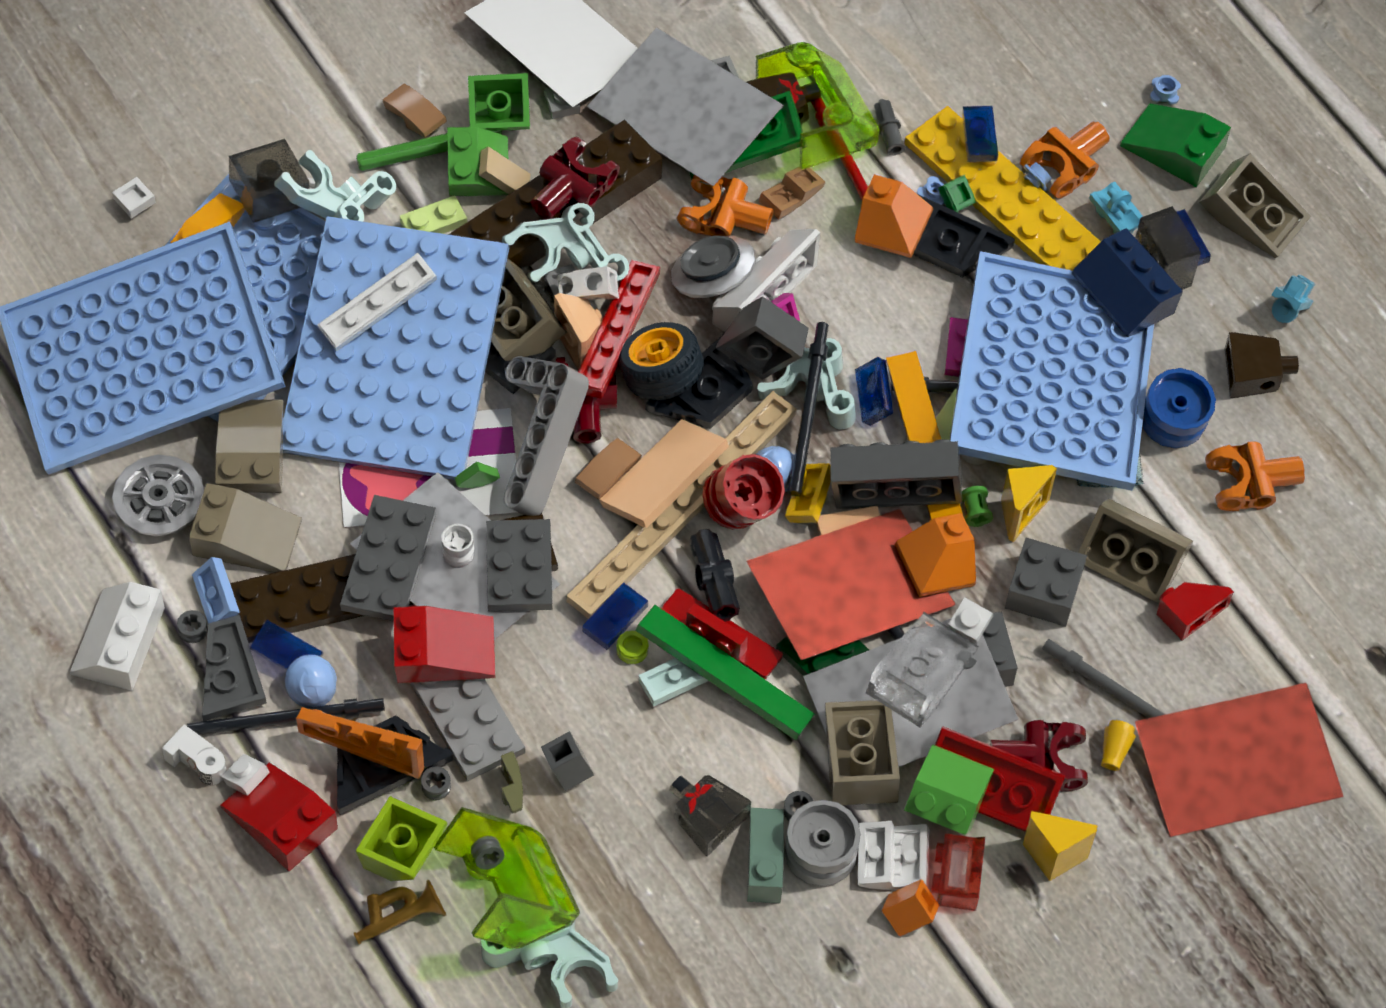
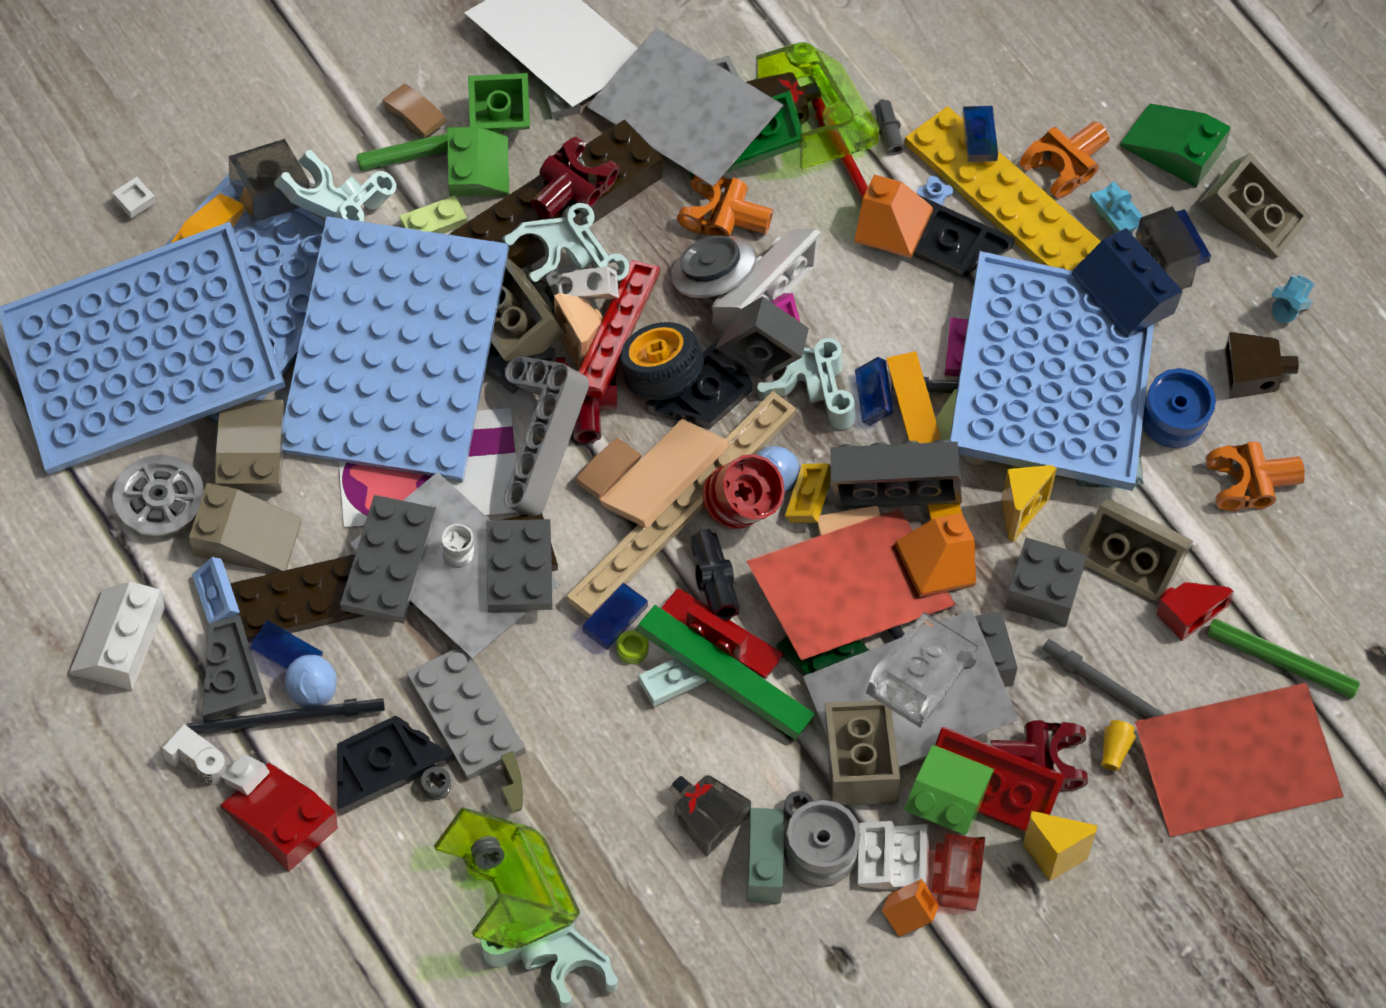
(196, 635): dark grey bush -> none
(370, 742): orange wing -> none
(377, 302): white tile -> none
(399, 841): lime slope -> none
(413, 906): pearl gold piece -> none
(442, 645): slope -> none
(477, 476): bright green tile -> none
(501, 171): tan tile -> none
(567, 761): dark grey brick -> none
(792, 192): medium nougat slope -> none
(817, 355): black bar -> none
(957, 194): green tile -> none
(970, 620): white plate -> none
(976, 506): bright green bush -> none
(1037, 176): light blue plate -> none
(1168, 84): light blue plate -> none
(1283, 658): none -> bright green axle

